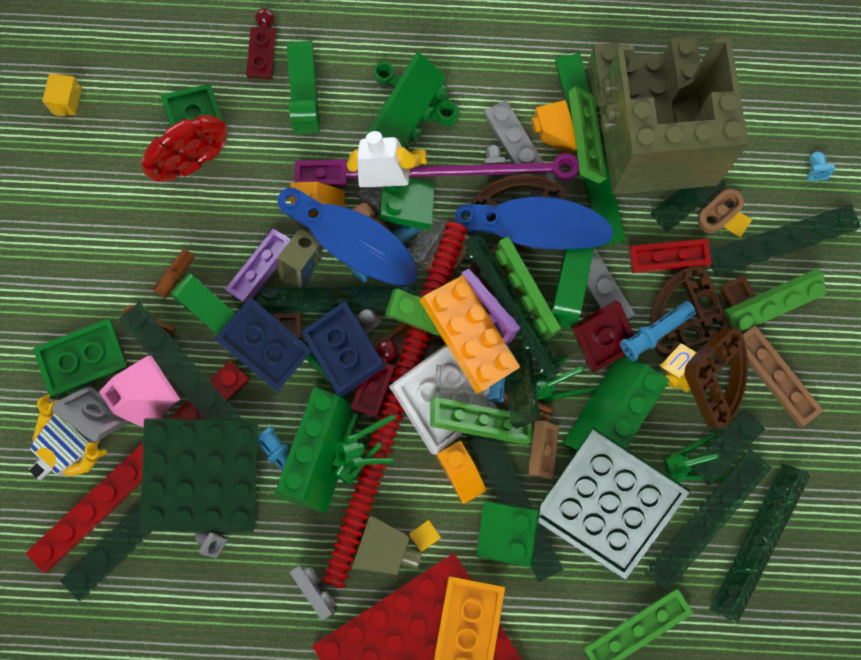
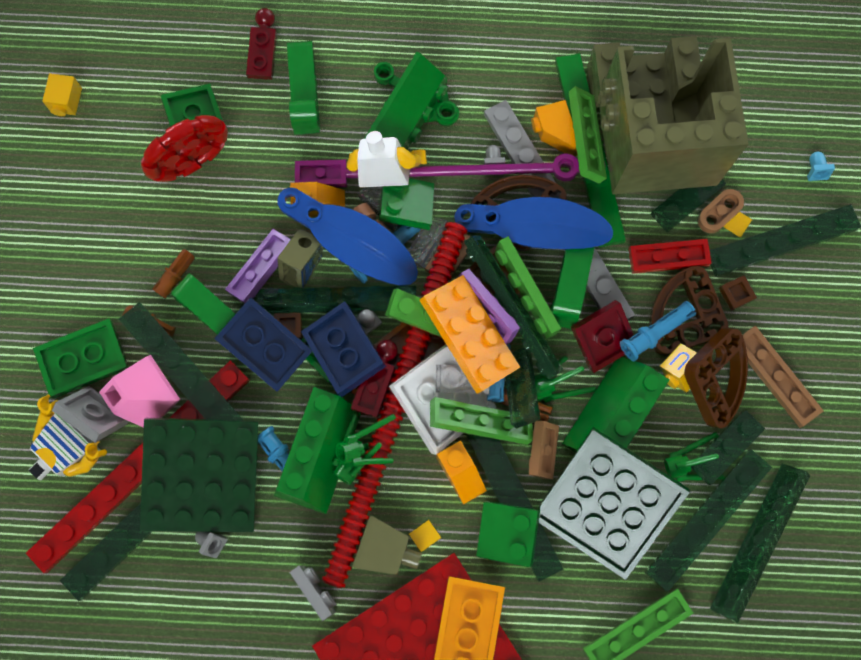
(776, 301): bright green plate -> none

